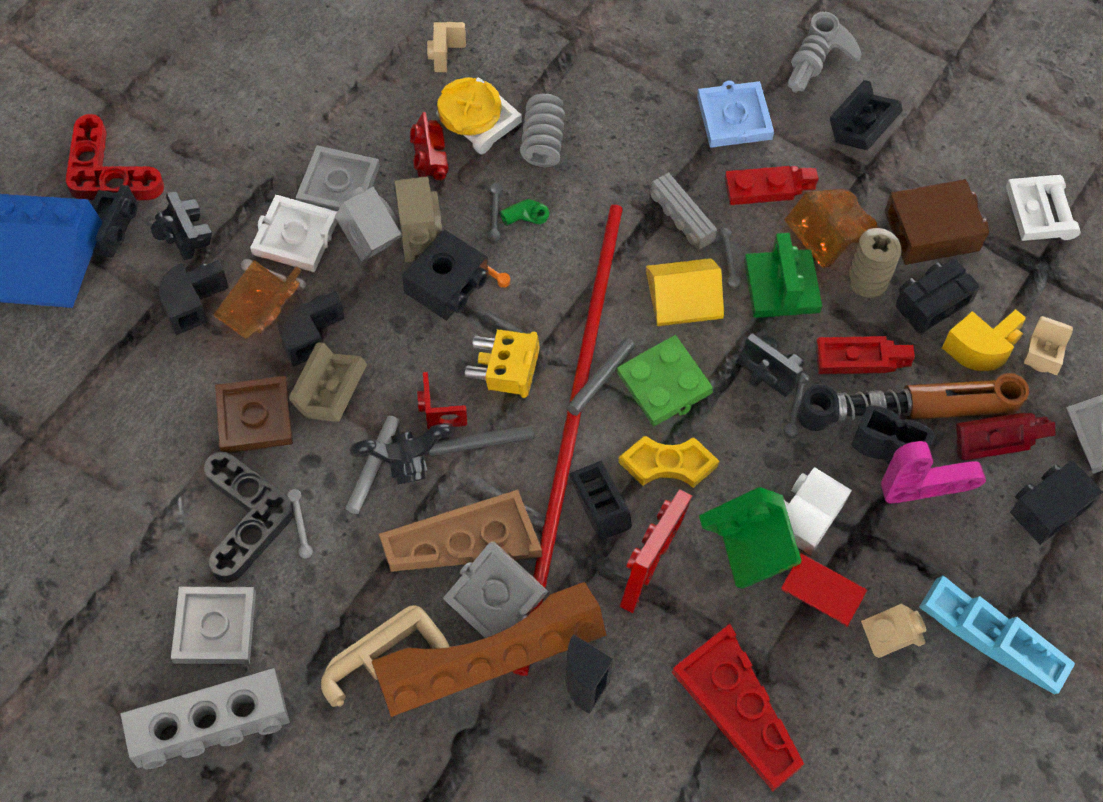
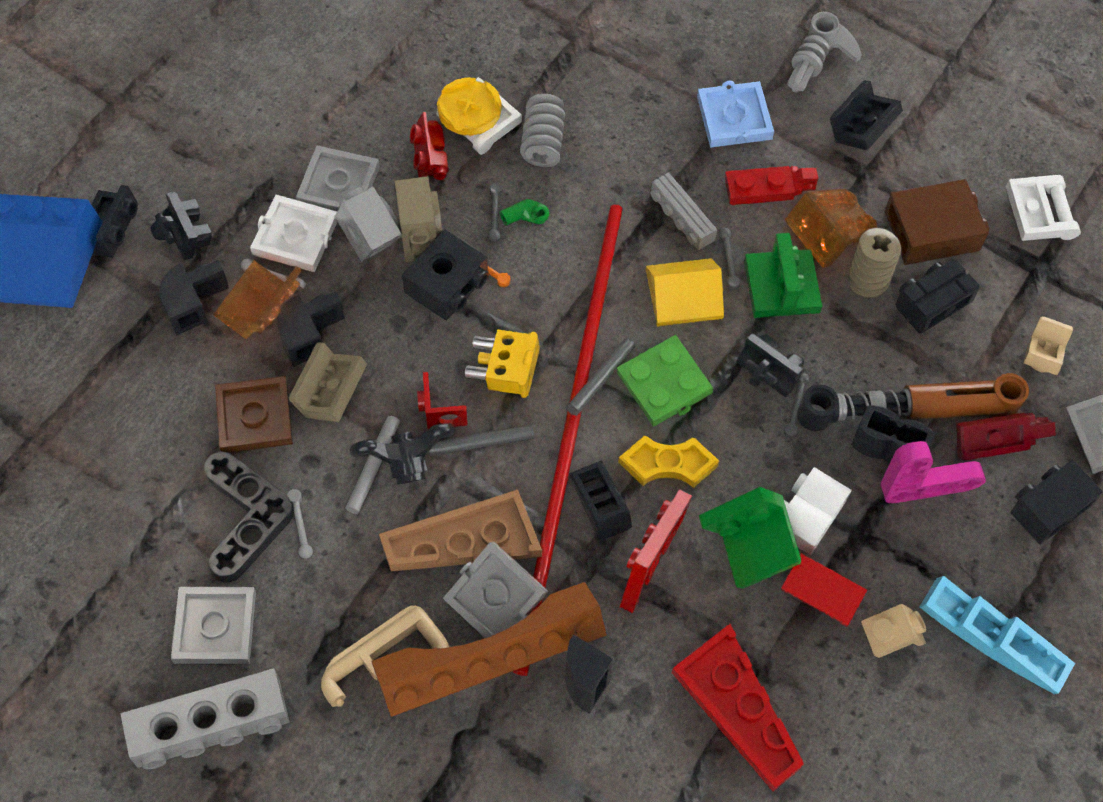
(94, 171): red beam -> none
(445, 36): tan bracket -> none
(861, 355): red hinge -> none
(981, 346): yellow brick -> none

